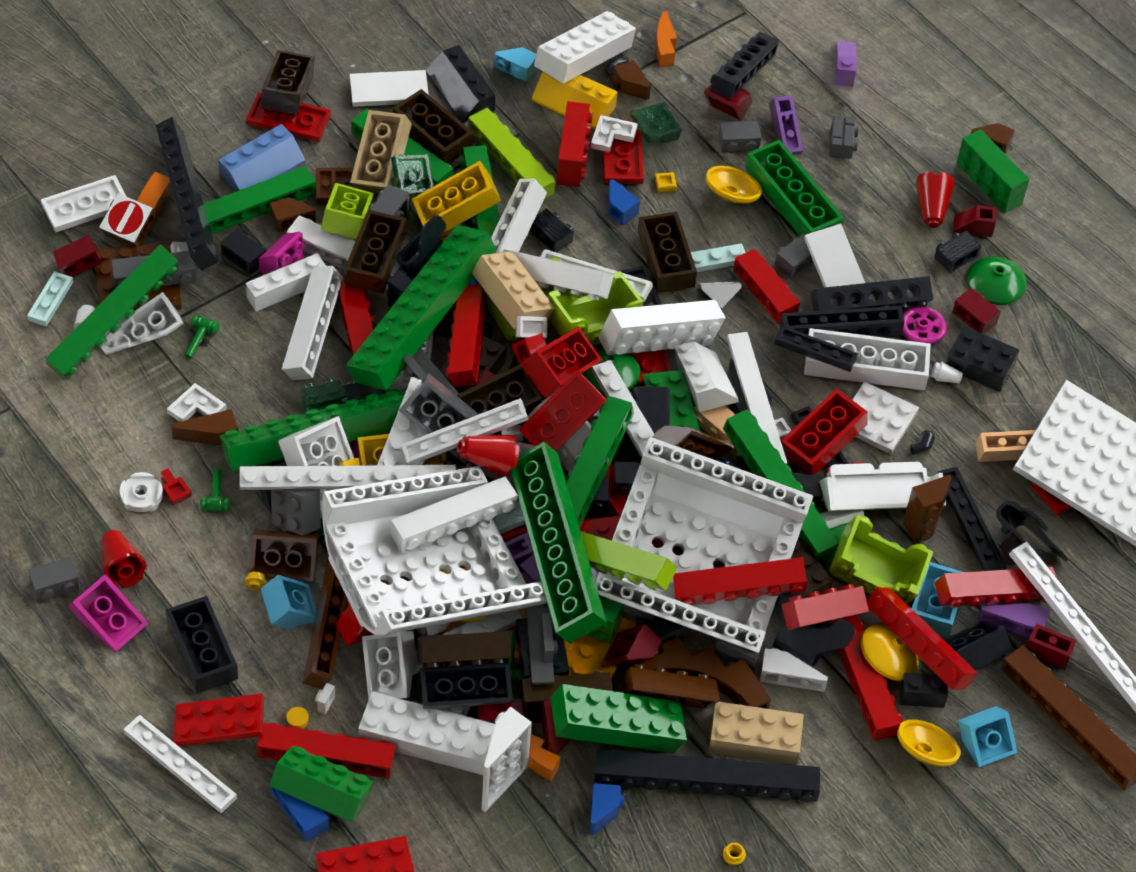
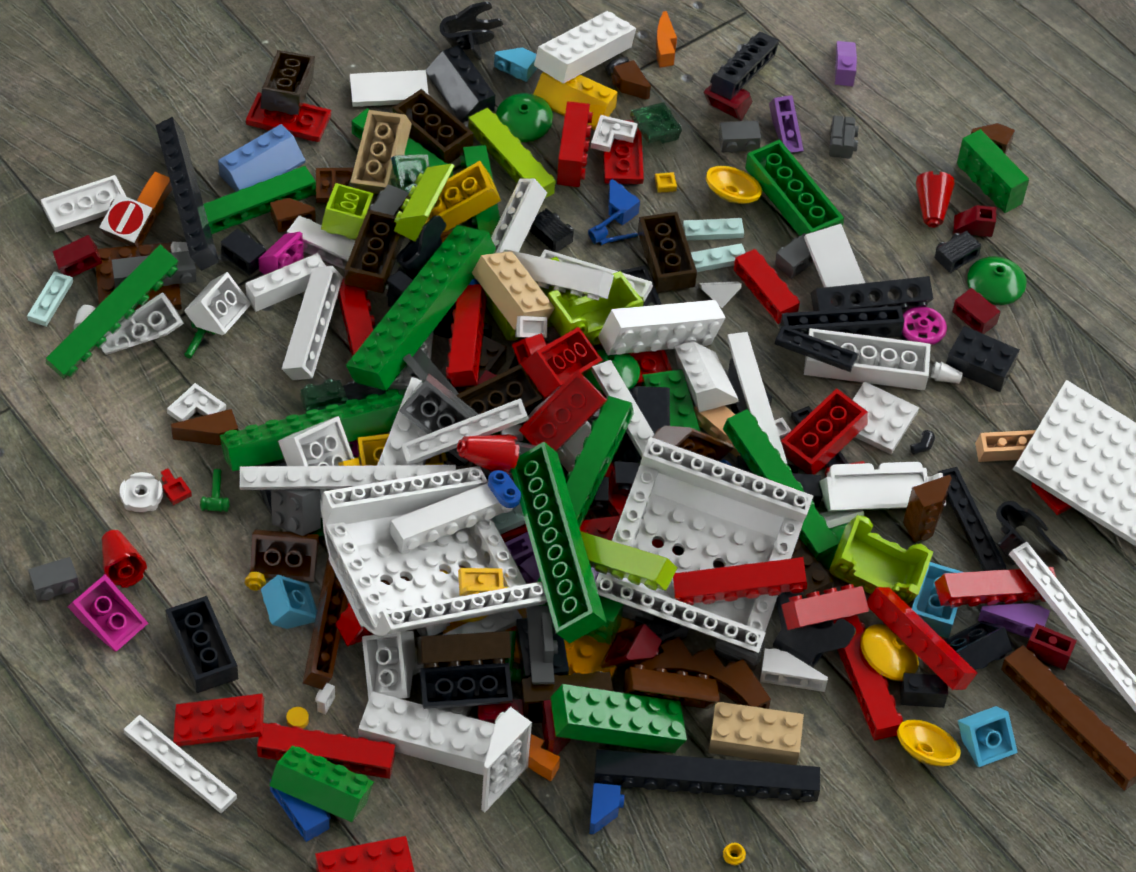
(218, 305): none -> white slope
(422, 200): none -> lime slope
(468, 20): none -> black piece
(479, 580): none -> yellow bracket
(503, 487): none -> blue plate
(528, 123): none -> green dish
(599, 232): none -> blue plant
(713, 229): none -> light aqua plate

